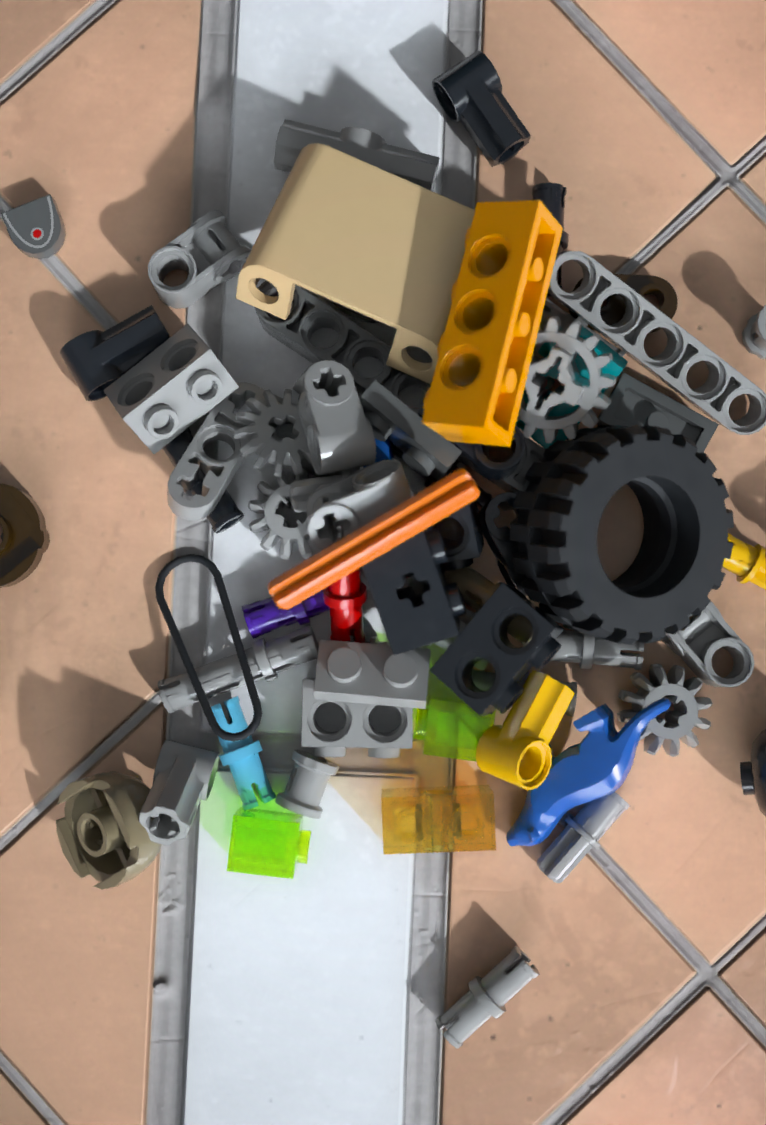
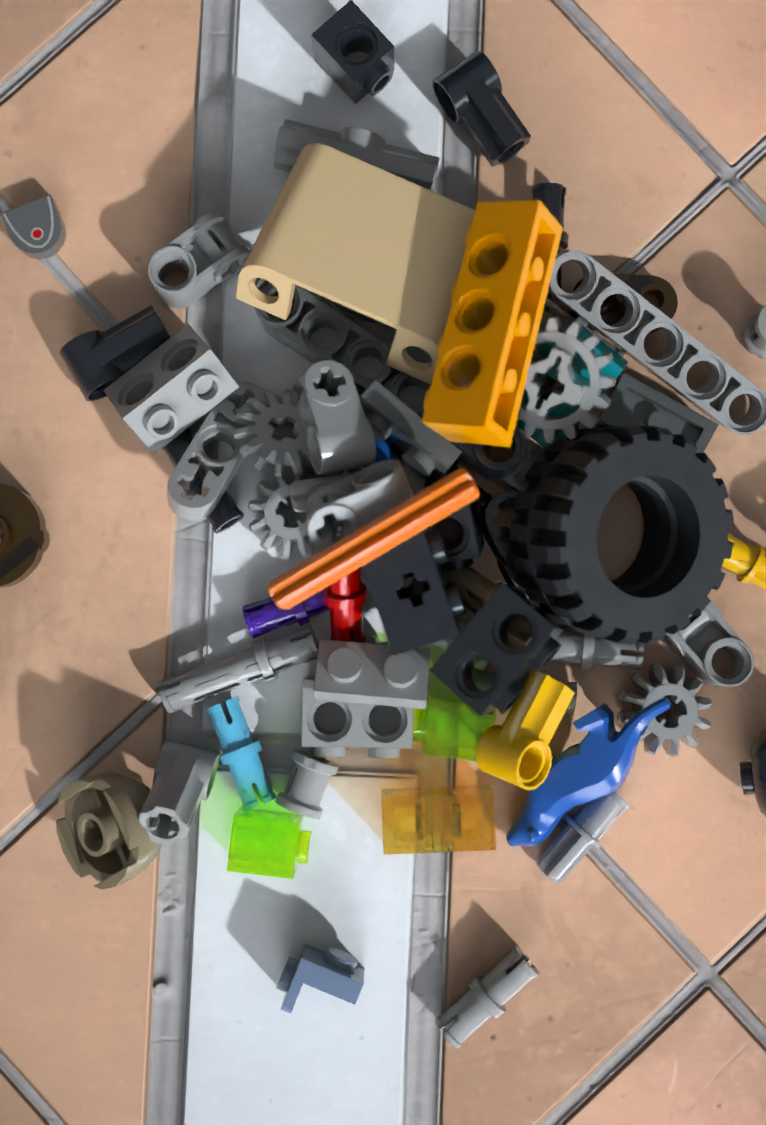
(236, 639): black piece -> none
(328, 971): none -> sand blue bracket
(350, 32): none -> black brick

